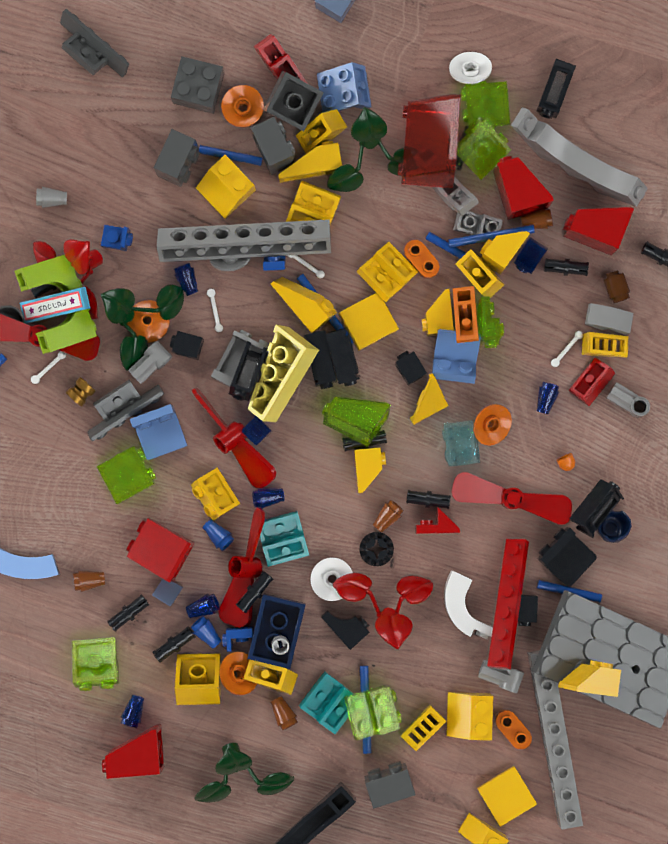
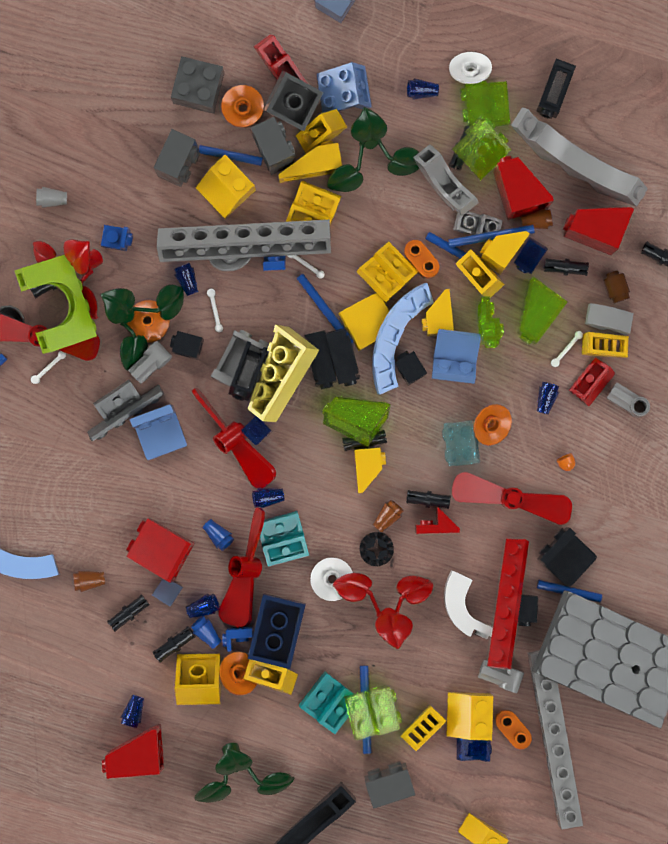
(55, 305): tile -> none
(80, 391): pearl gold wheel -> none
(89, 48): dark grey bracket -> none
(95, 663): clear neon green plate -> none
(127, 474): clear neon green plate -> none
(214, 494): yellow bracket -> none
(254, 591): black pin -> none
(275, 645): light grey hinge -> none
(283, 713): dark orange cone -> none
(305, 303): yellow slope -> none
(349, 630): black arch -> none
(390, 333): none -> light blue tile
(421, 89): none -> clear blue cone
(430, 401): yellow tile -> none
(431, 141): clear red windscreen -> none
(465, 314): orange slope -> none
(473, 750): none -> clear blue bracket
(507, 796): yellow tile -> none
(539, 311): none -> clear neon green slope
(593, 678): yellow slope -> none
(596, 507): black window -> none
(615, 527): dark blue hair -> none

